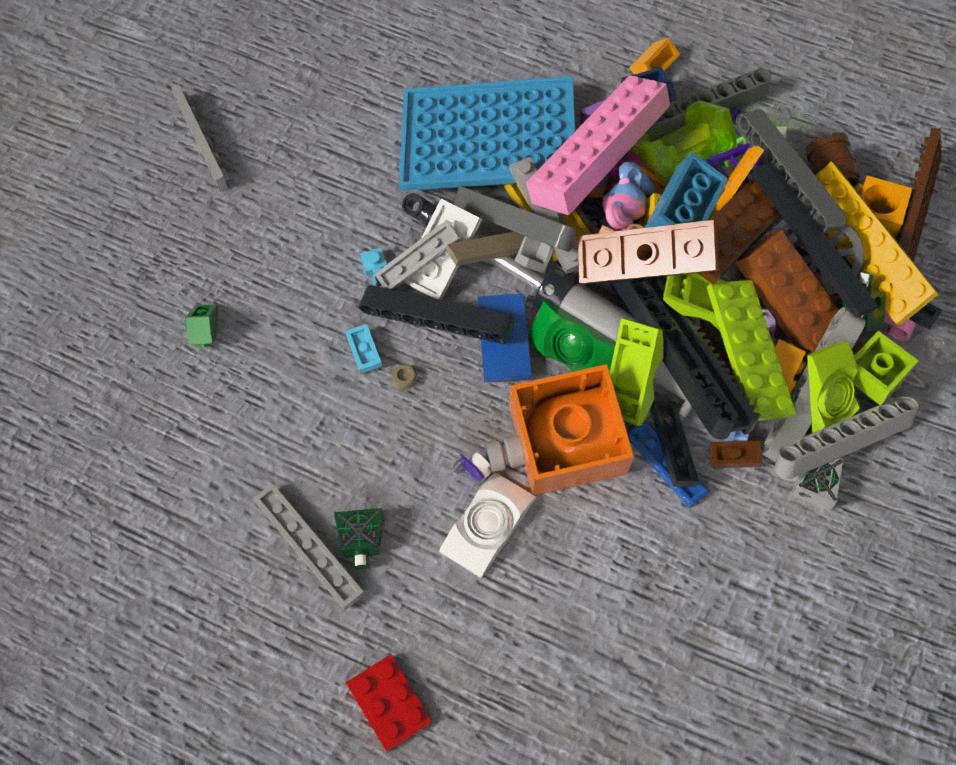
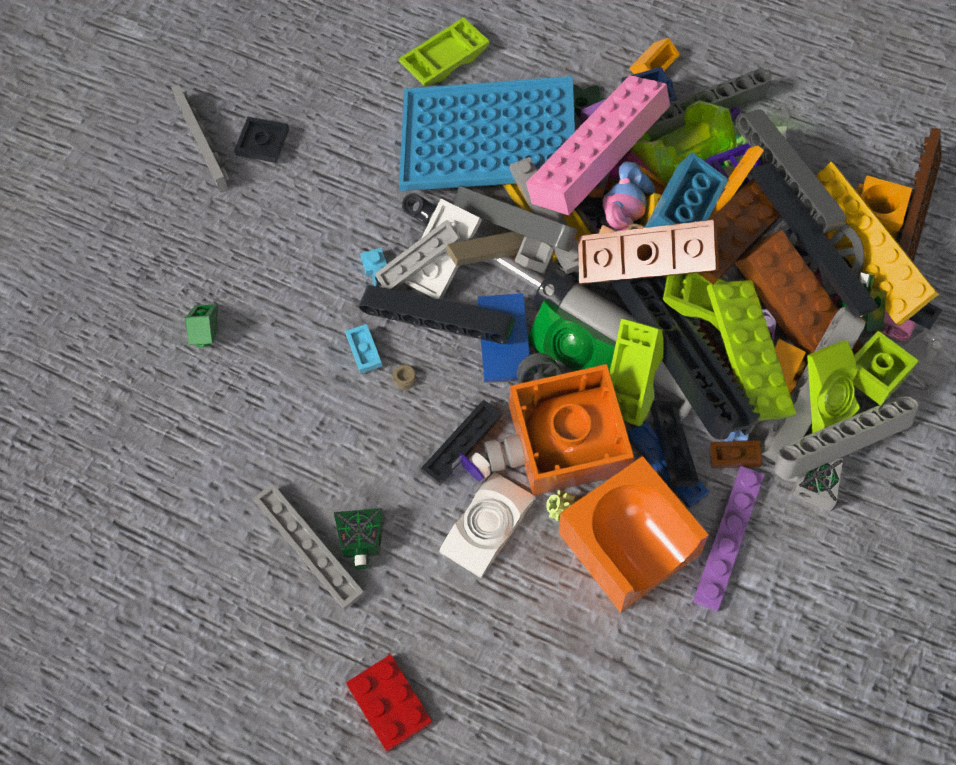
(261, 139): none -> black plate
(445, 52): none -> lime slope
(462, 441): none -> black plate
(536, 361): none -> dark grey wheel
(559, 503): none -> yellowish green gear
(585, 97): none -> dark green plate
(632, 533): none -> orange piece
(728, 539): none -> medium lavender plate
(834, 149): reddish brown piece -> none

